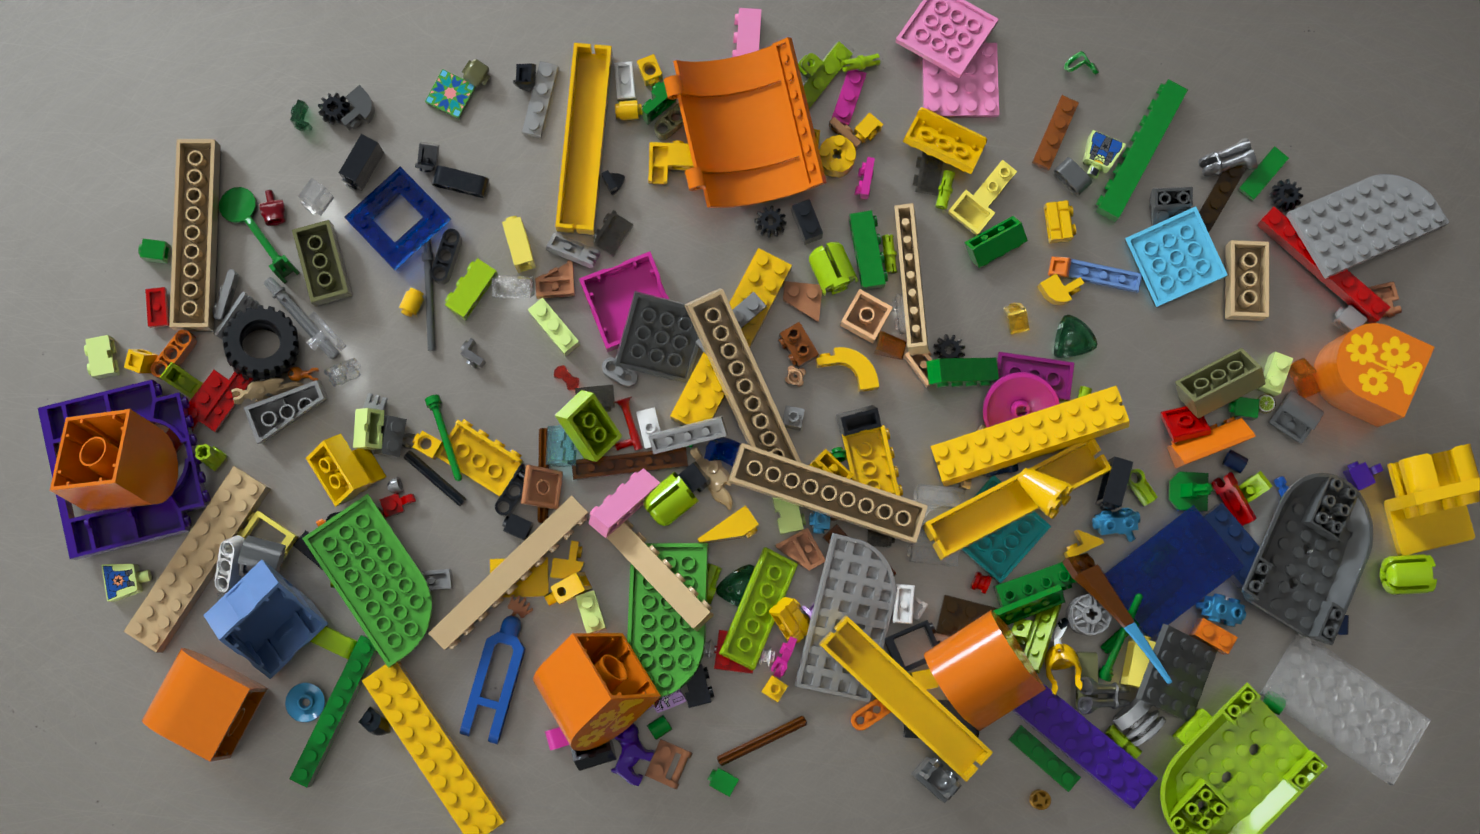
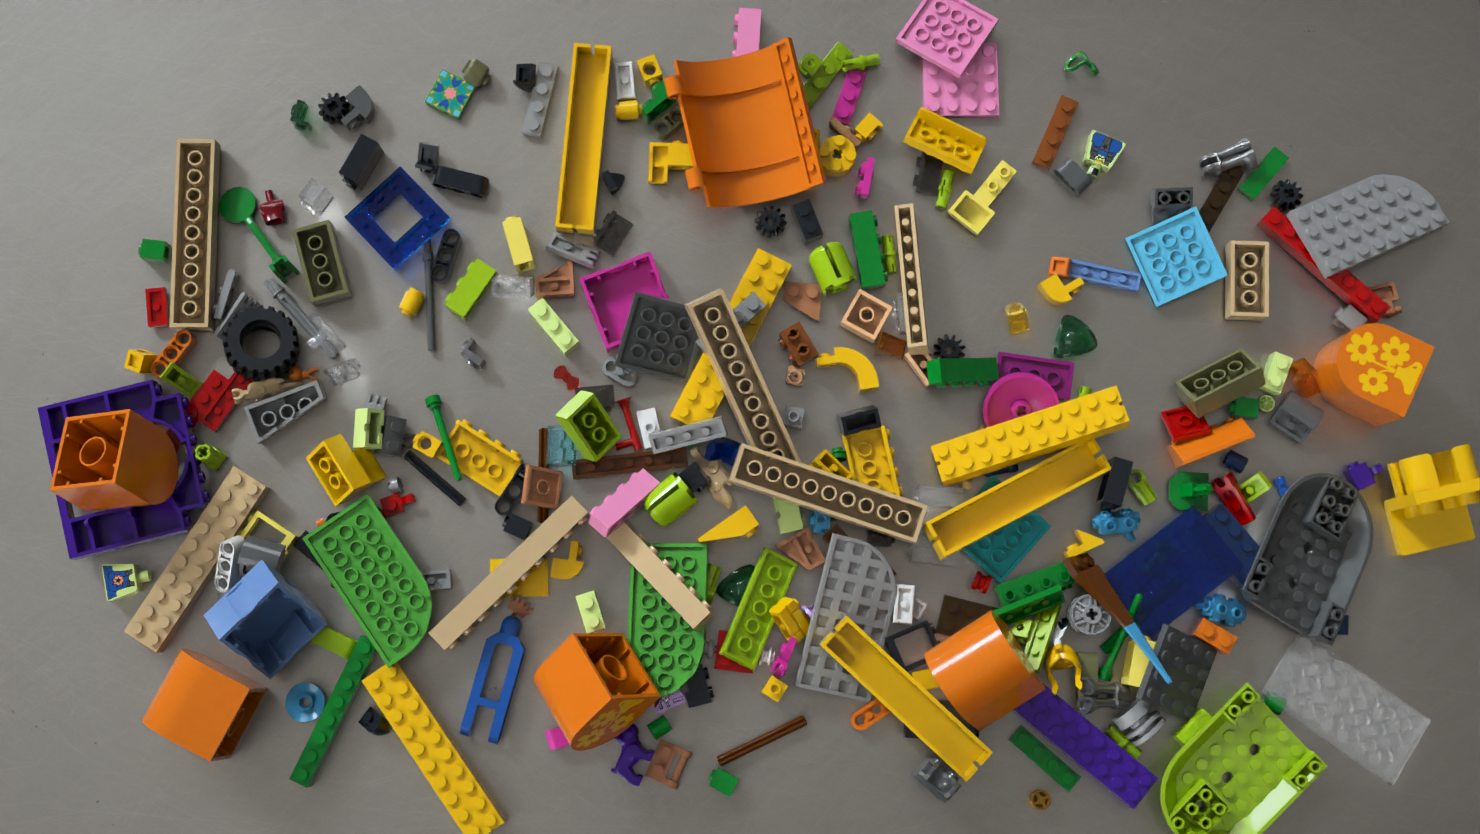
(100, 357): yellowish green brick -> none
(574, 585): yellow torso -> none
(594, 756): black brick -> none
(996, 241): green brick -> none
(1045, 491): yellow cone -> none
(1059, 221): yellow brick -> none
(1141, 151): green brick -> none
(1408, 574): lime cylinder -> none

